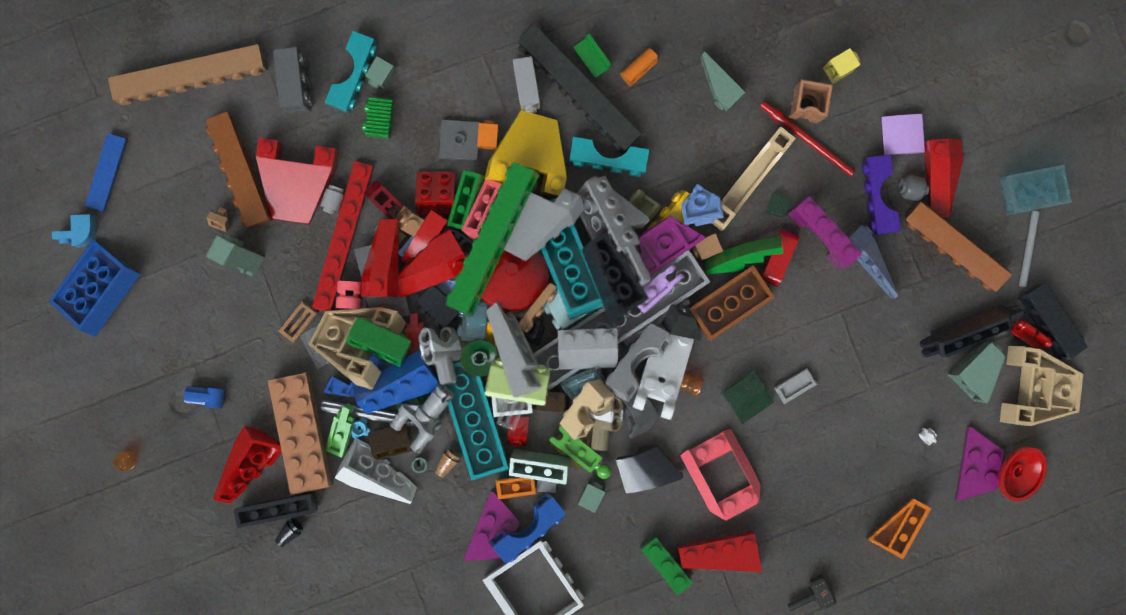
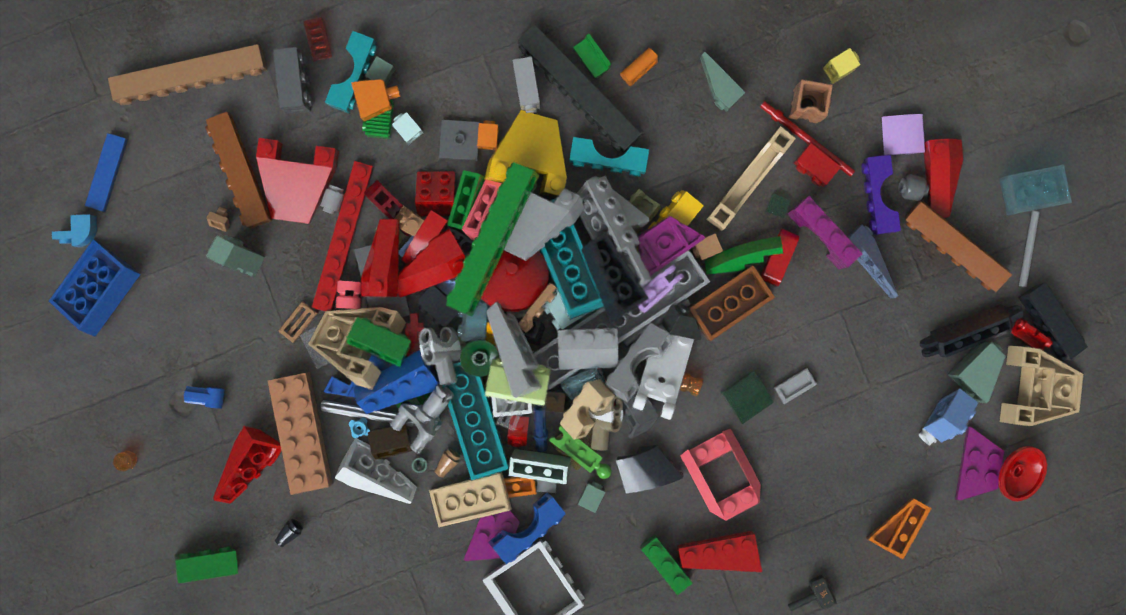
(206, 564): none -> green wedge
(275, 510): black brick -> none
(308, 24): none -> clear red slope
(341, 431): bright green hinge -> none
(373, 97): none -> orange torso
(407, 127): none -> light aqua brick
(470, 499): none -> tan tile
(540, 433): none -> dark blue pin
(701, 207): medium blue plate -> none
(816, 165): none -> red brick
(951, 415): none -> medium blue brick

